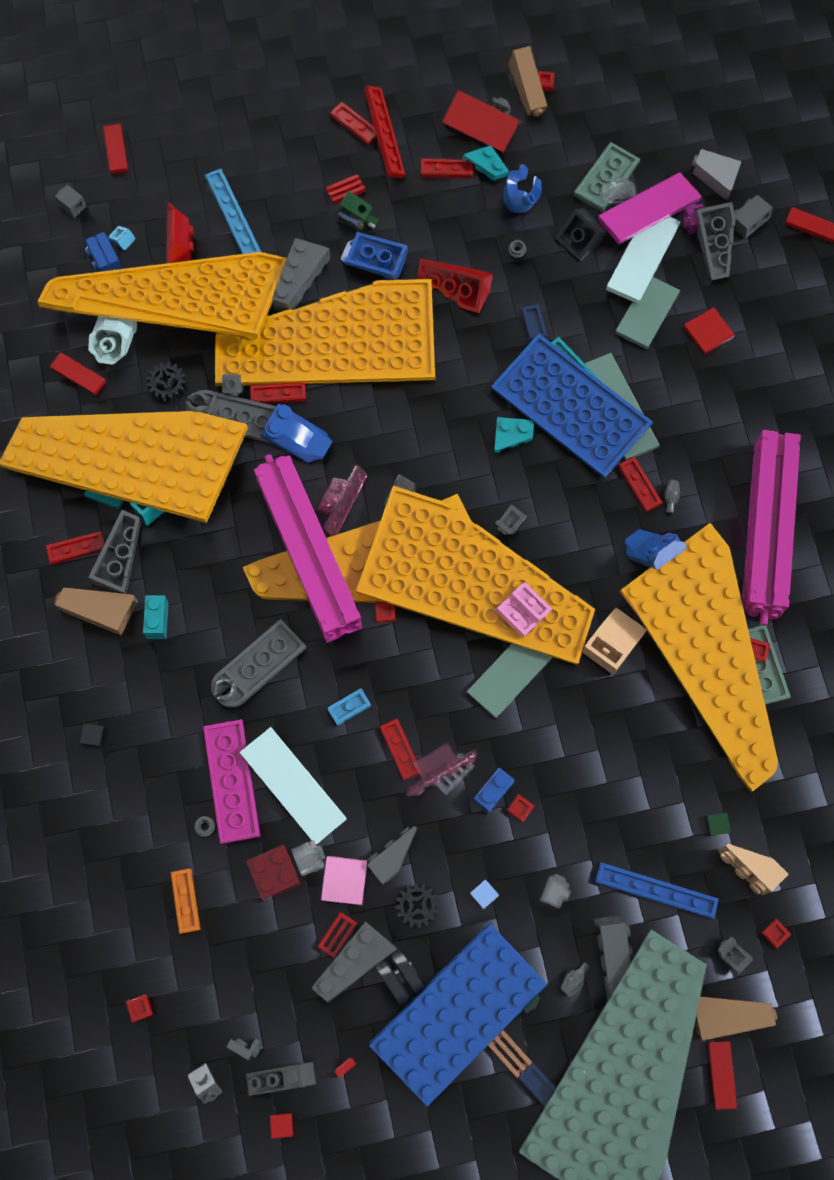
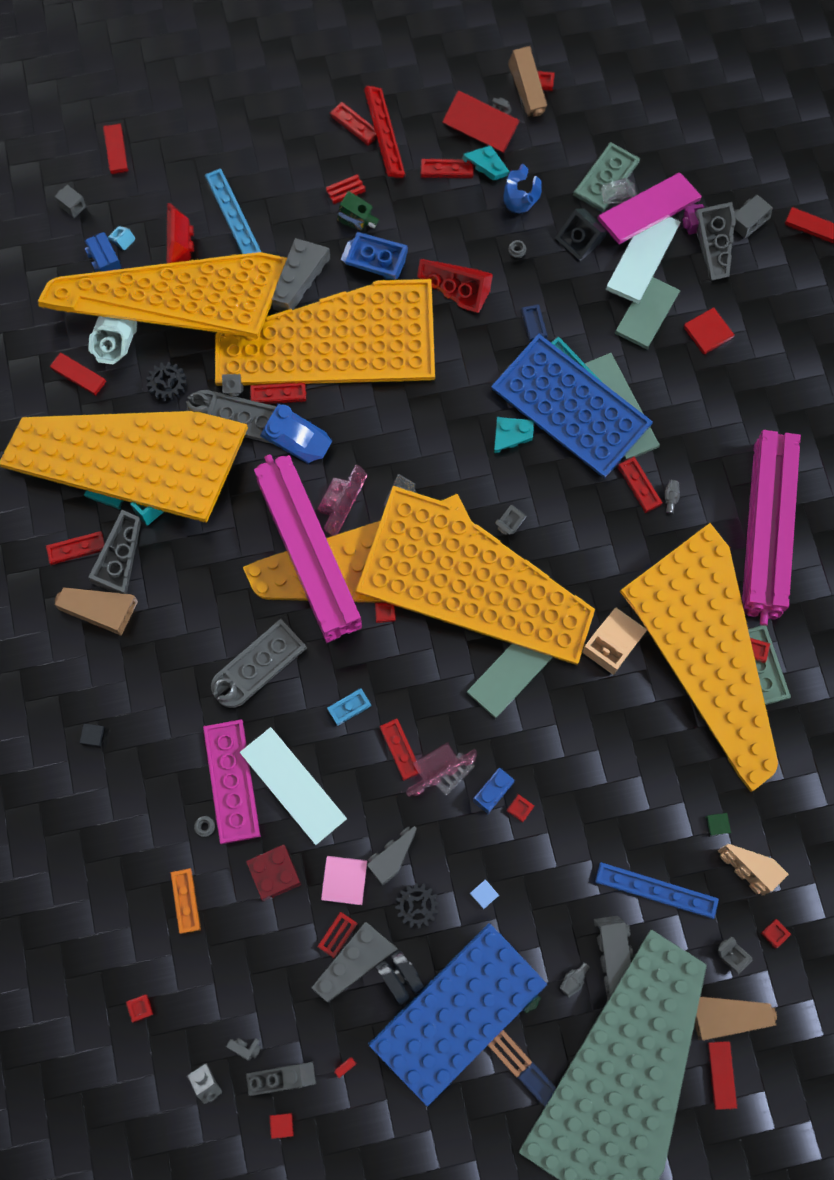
(155, 617): teal brick -> none
(308, 857): clear brick -> none
(523, 609): bright pink slope -> none
(555, 891): clear brick -> none
(653, 549): blue slope -> none
(716, 171): light grey slope -> none

